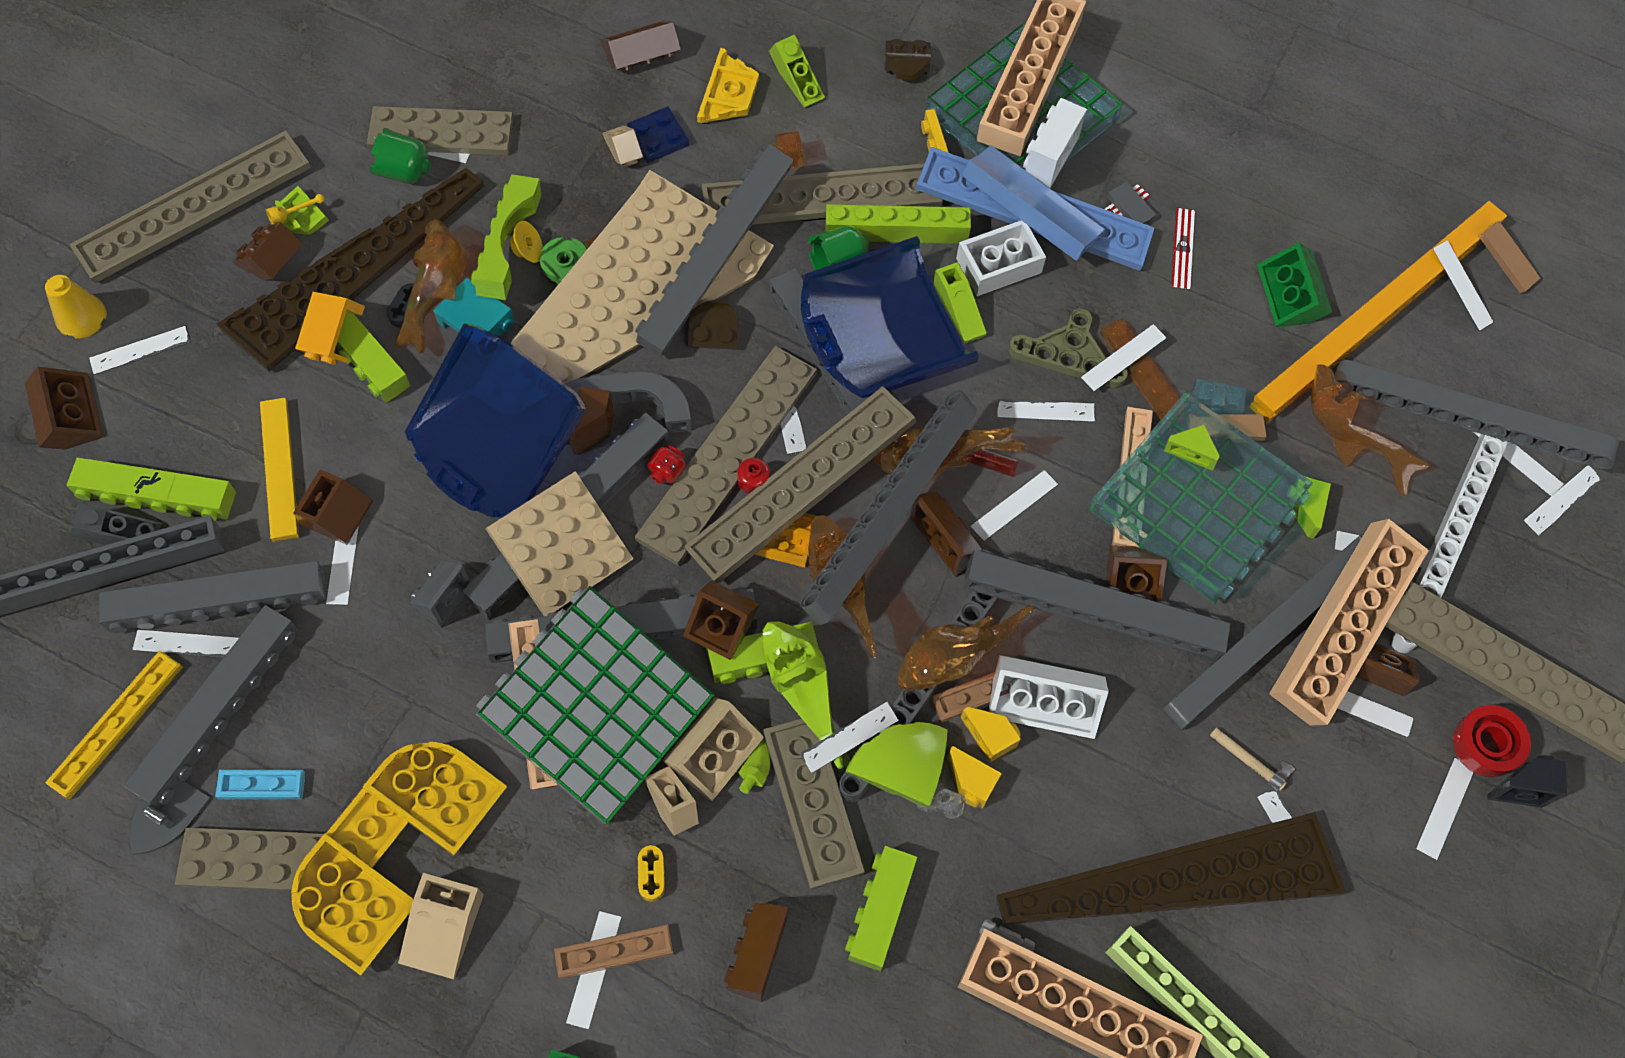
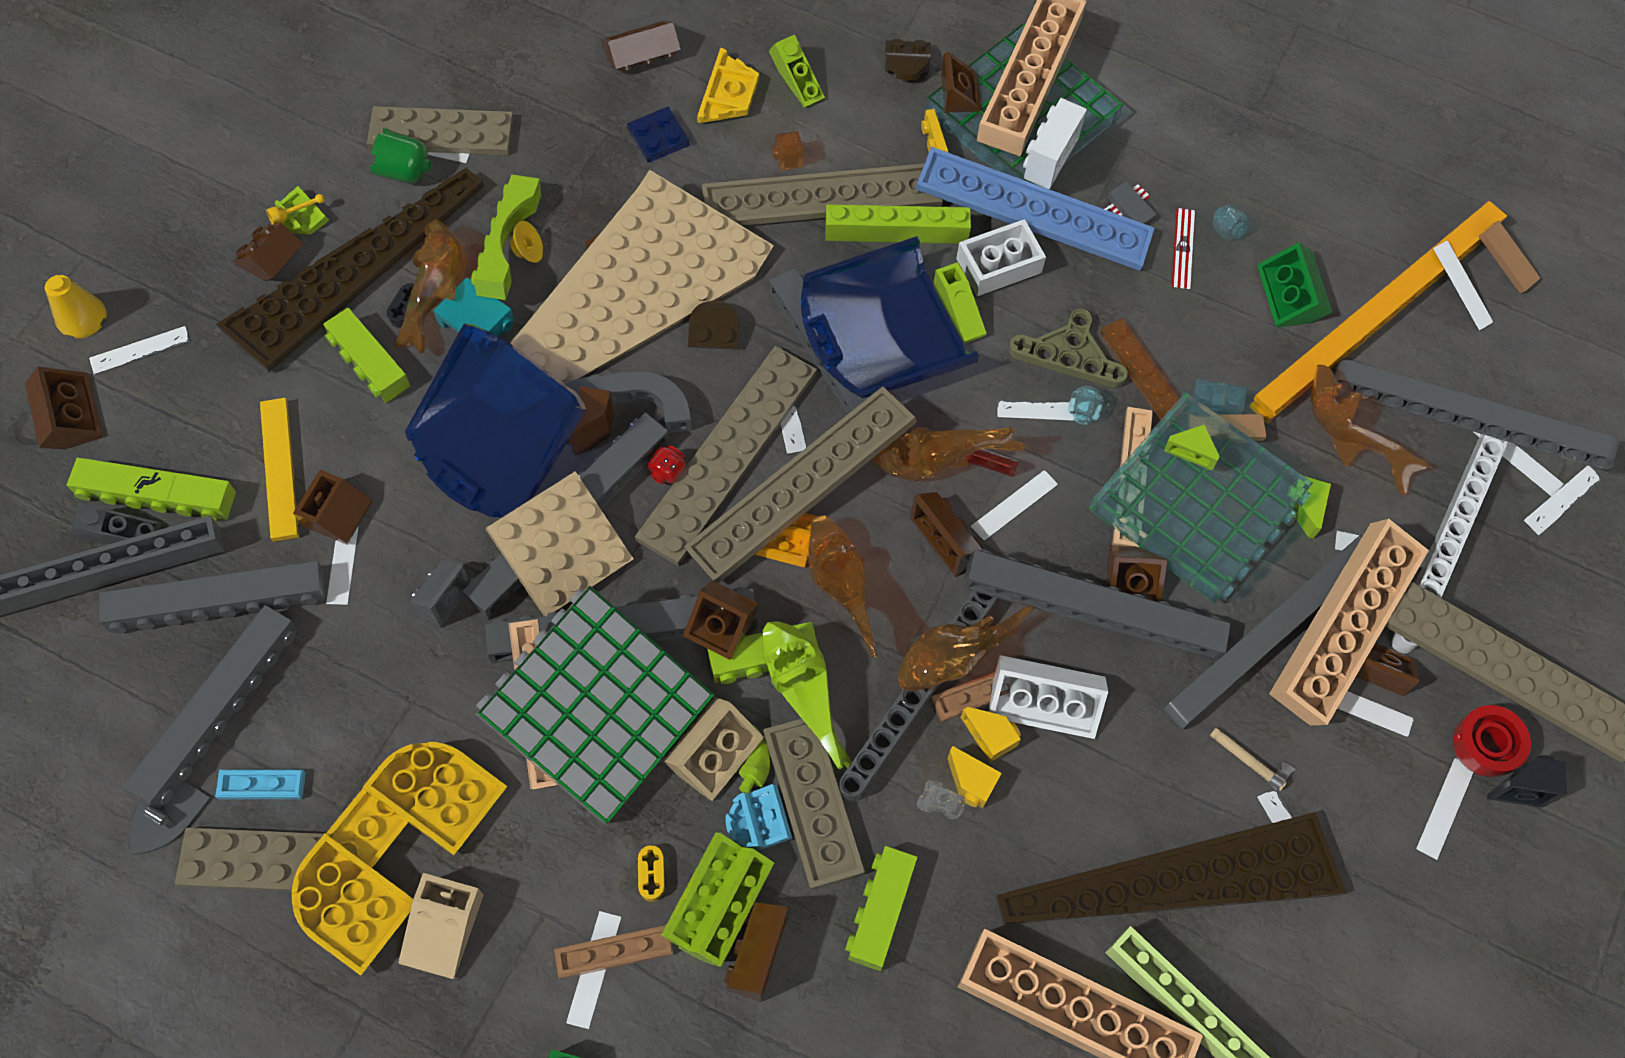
(114, 725): yellow tile -> none
(183, 643): white sticker -> none
(189, 206): dark tan plate -> none
(323, 326): light orange panel -> none
(556, 249): bright green plate -> none
(623, 145): tan slope -> none
(672, 800): tan slope -> none
(714, 250): dark grey brick -> none
(717, 900): none -> lime brick
(752, 474): red head -> none
(758, 819): none -> medium azure slope
(836, 246): green cylinder -> none
(848, 737): white sticker -> none
(888, 508): dark grey beam -> none
(903, 761): lime brick -> none
(959, 86): none -> reddish brown slope
(1007, 934): light grey axle -> none
(1032, 202): medium blue arch -> none
(1085, 404): none -> clear light blue head
(1123, 357): white sticker -> none
(1230, 222): none -> clear light blue head

